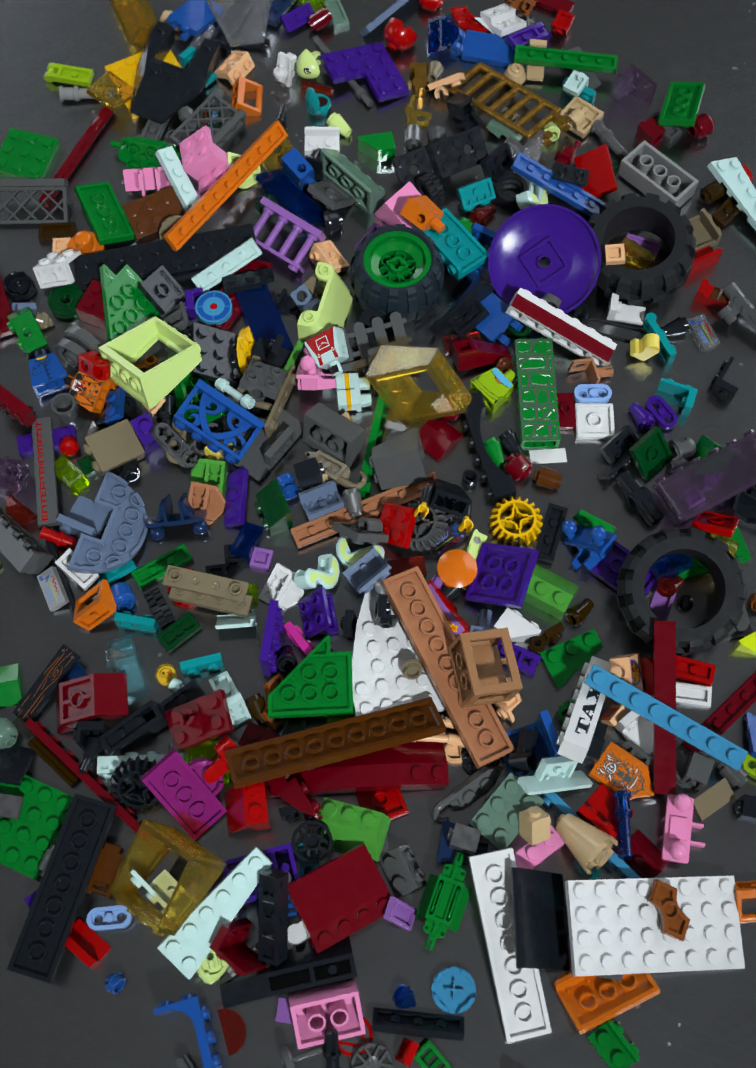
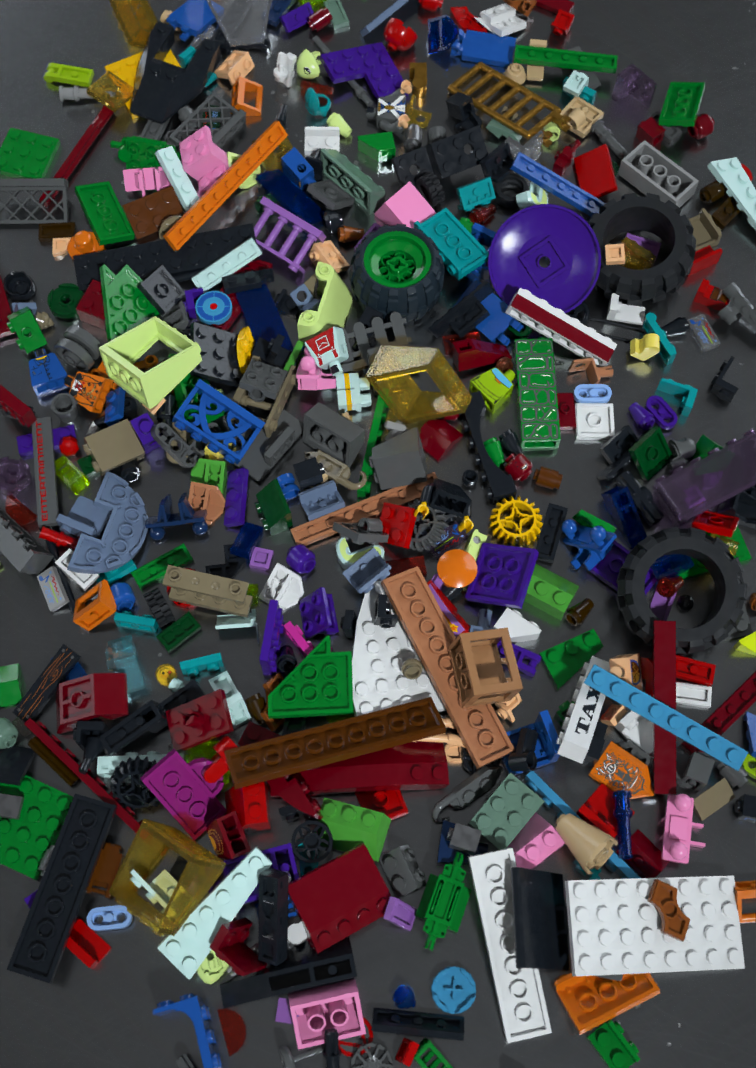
(55, 269): white bracket -> none
(96, 366): red leg -> none
(115, 982): blue plate -> none
(228, 837): none -> dark red torso
(245, 400): light aqua bar -> none
(301, 559): none -> dark purple head
(324, 576): light aqua animal -> none
(348, 234): none -> dark orange cone
(353, 502): flat silver cone -> none
(391, 110): none -> torso
(423, 214): orange torso -> none
(434, 70): dark tan cone -> none
(453, 80): light nougat plate -> none
(523, 36): dark purple plate -> none
(534, 825): tan brick -> none
(548, 456): white sticker -> none
(552, 300): dark grey tile -> none
(552, 635): dark brown plate -> none
(554, 775): light aqua bracket -> none
(570, 174): black bracket -> none
(625, 515): none -> clear blue slope

